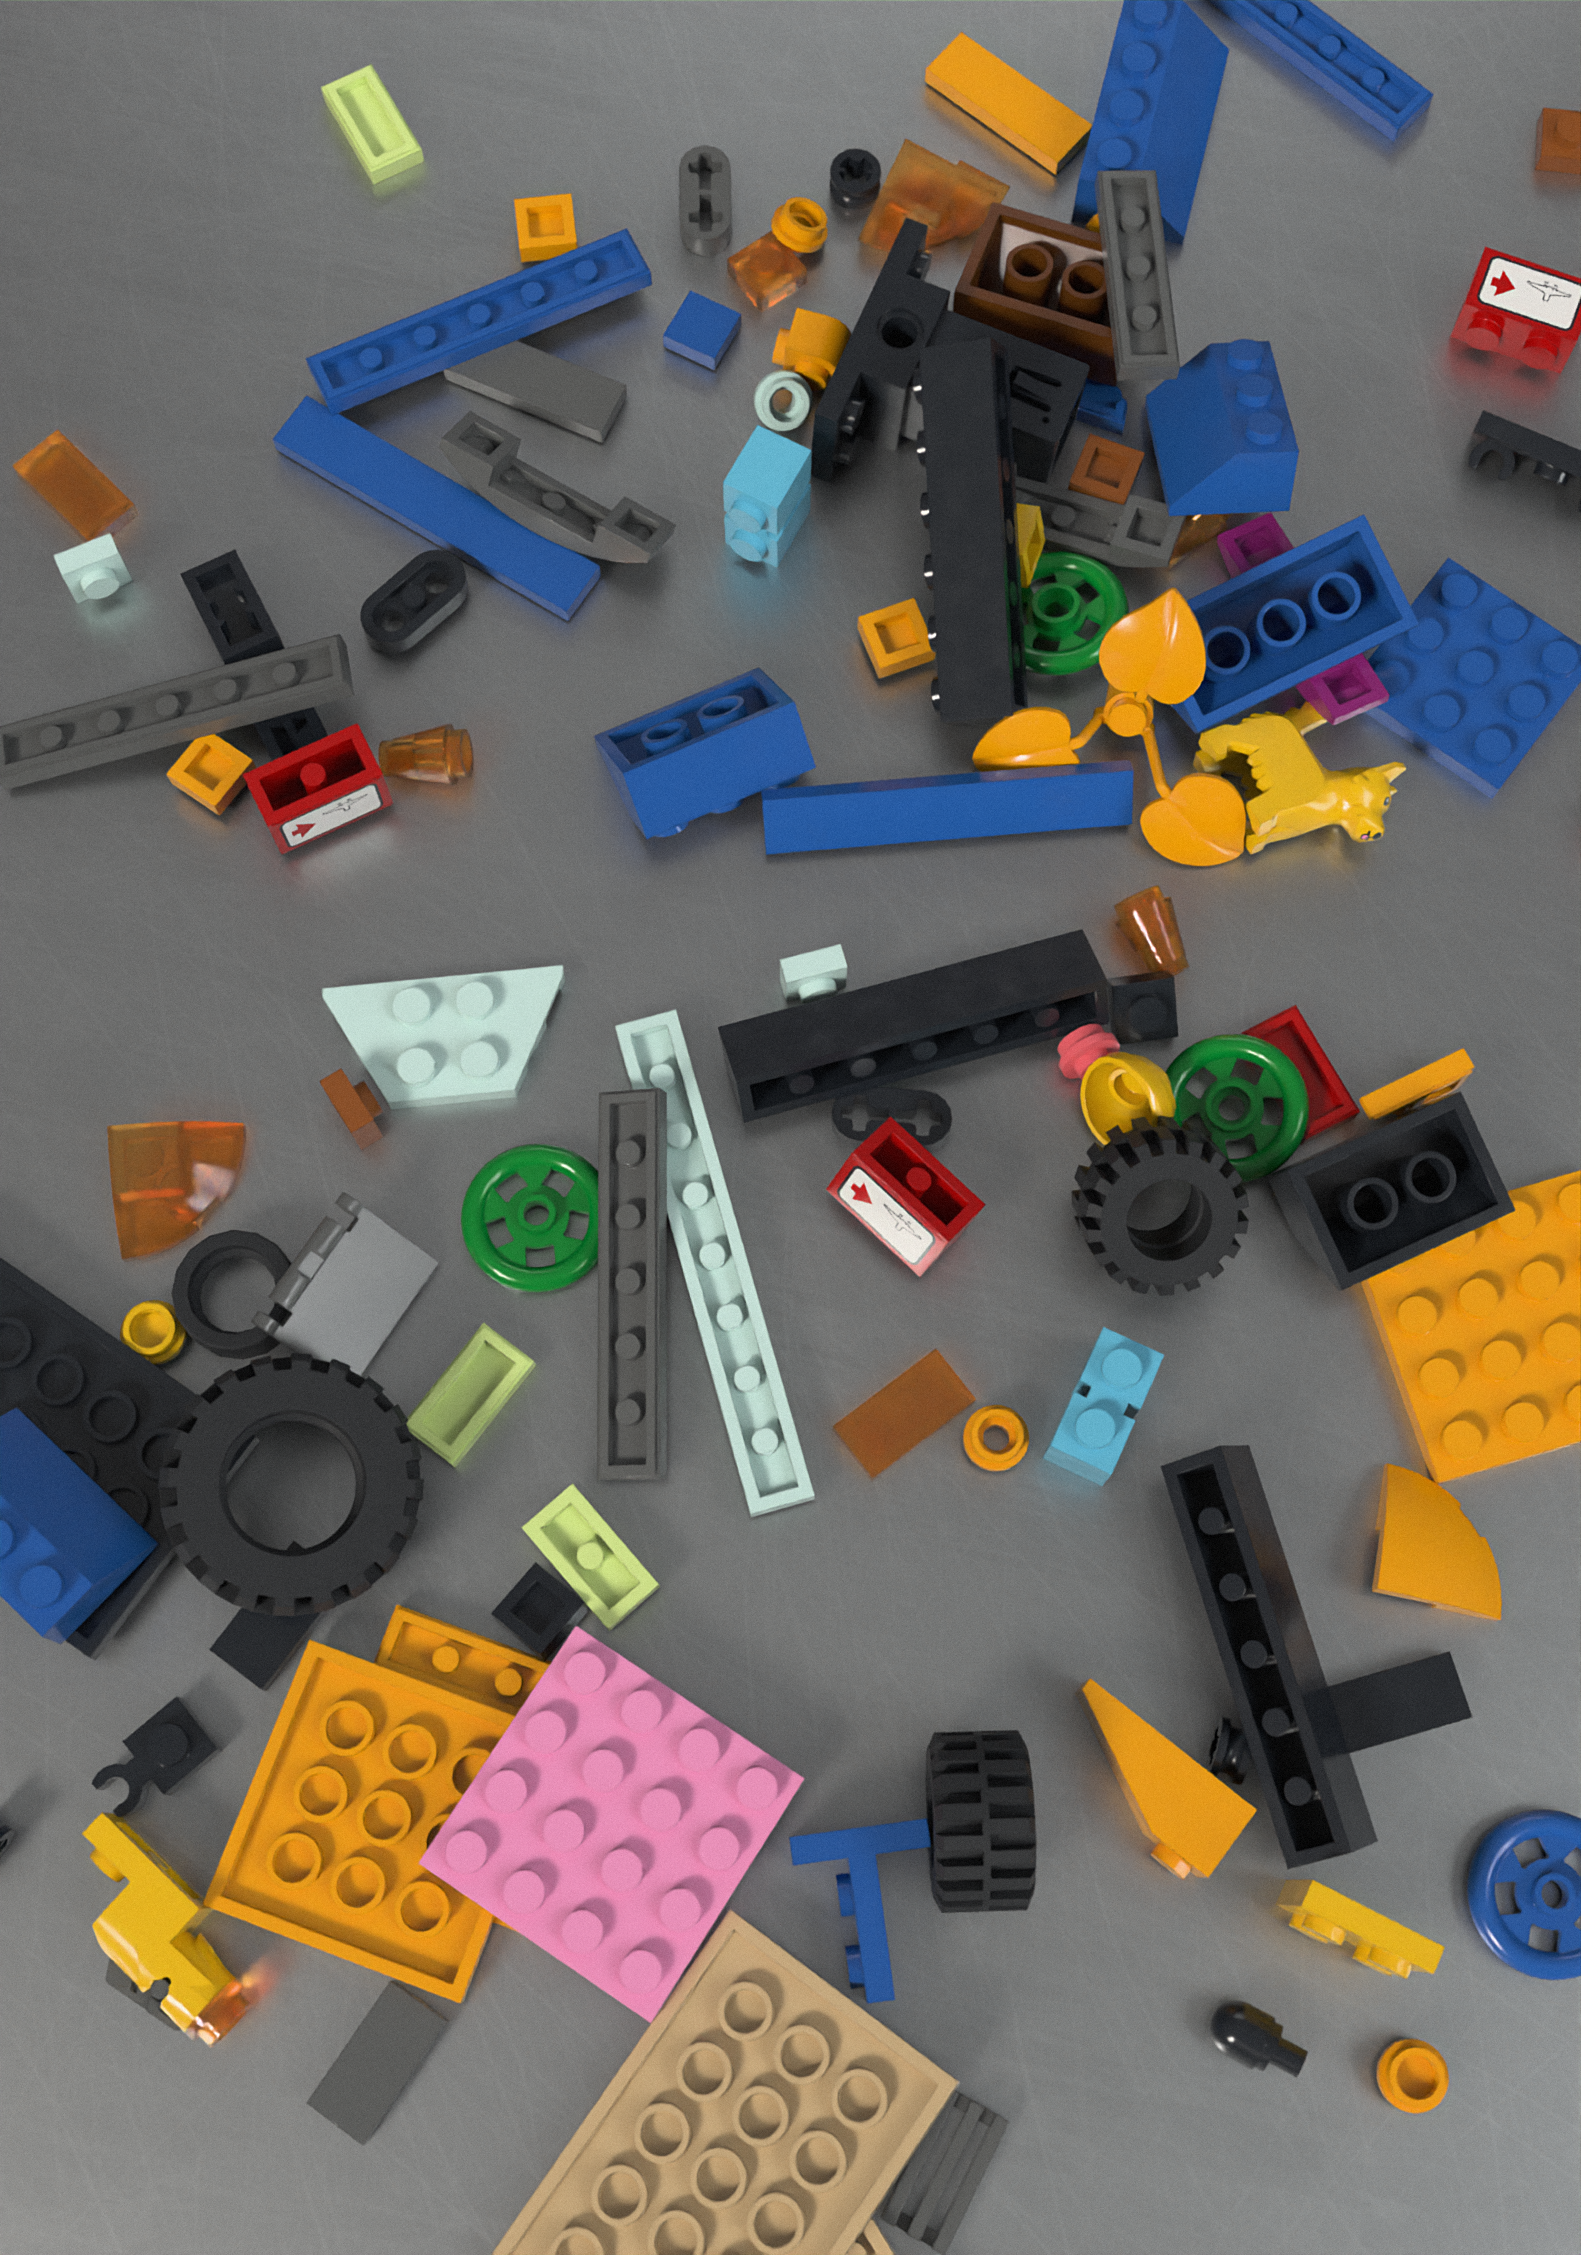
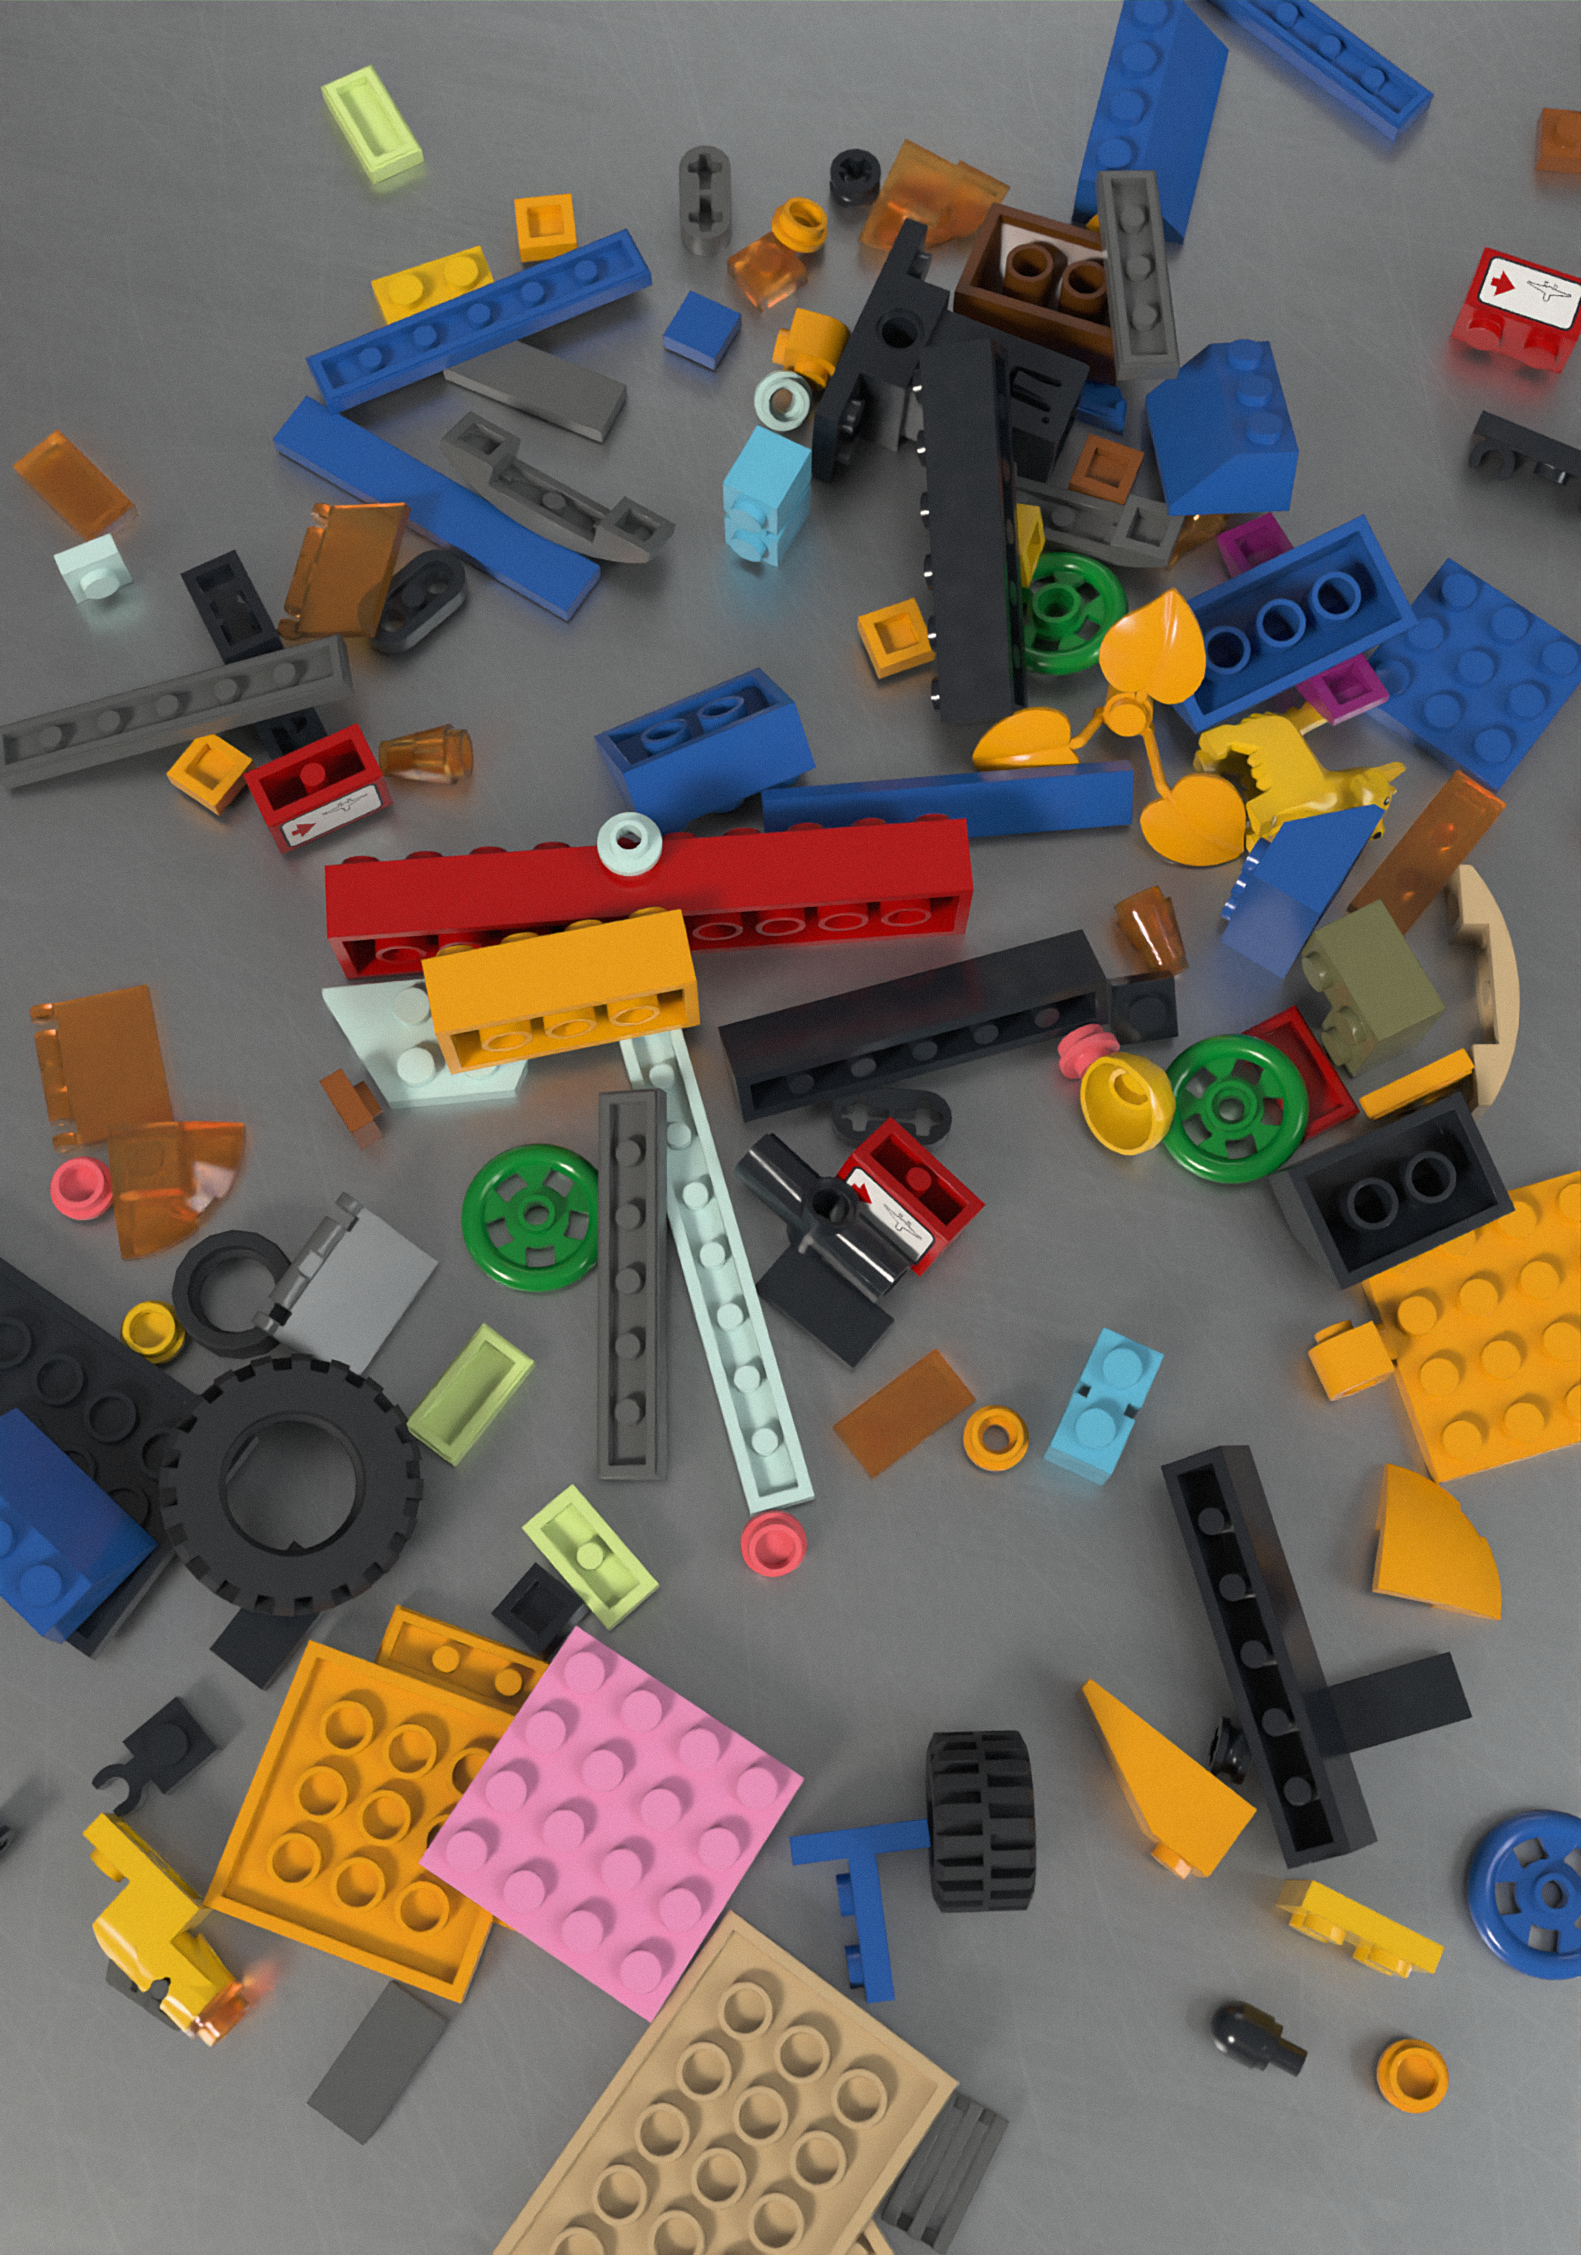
(82, 1188): none -> coral plate
(101, 1065): none -> clear orange piece
(344, 570): none -> clear orange piece
(431, 284): none -> yellow plate
(562, 990): none -> light orange brick
(631, 861): none -> light aqua plate
(731, 889): none -> red brick
(773, 1543): none -> coral plate
(800, 1194): none -> black piece
(813, 974): light aqua plate -> none
(825, 1306): none -> black tile
(1008, 103): light orange tile -> none
(1188, 1244): black tyre -> none
(1293, 883): none -> blue slope
(1352, 1357): none -> light orange plate
(1374, 986): none -> olive brick
(1431, 850): none -> clear orange tile
(1477, 921): none -> tan slope

